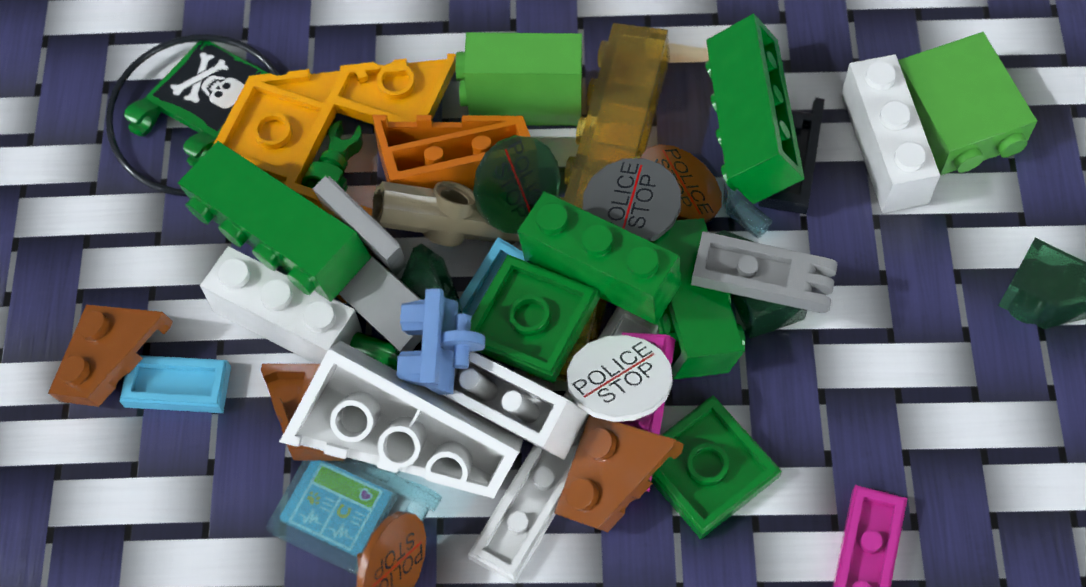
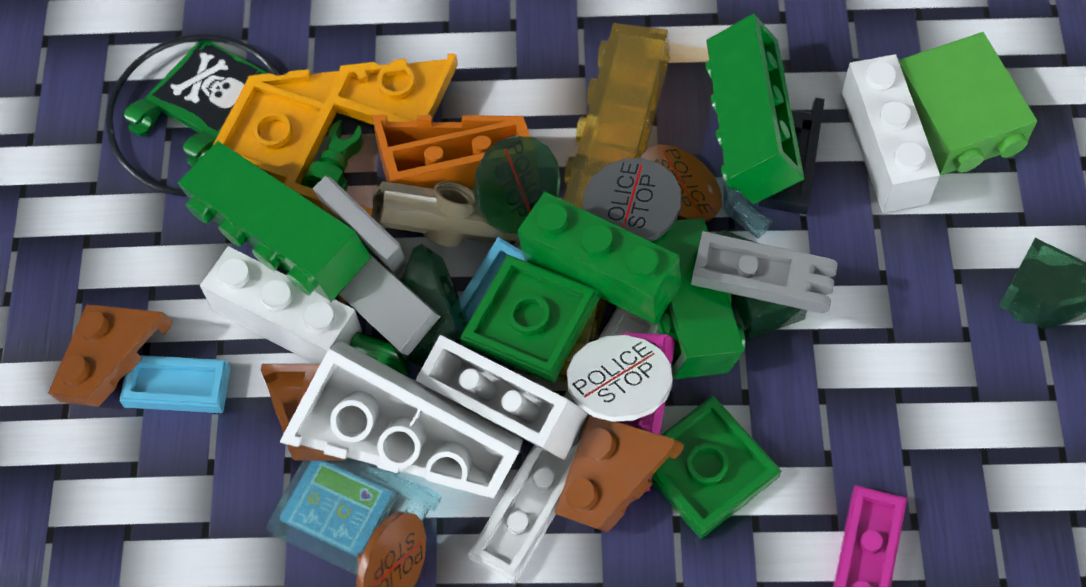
(445, 342): medium blue hips -> none
(522, 76): bright green brick -> none

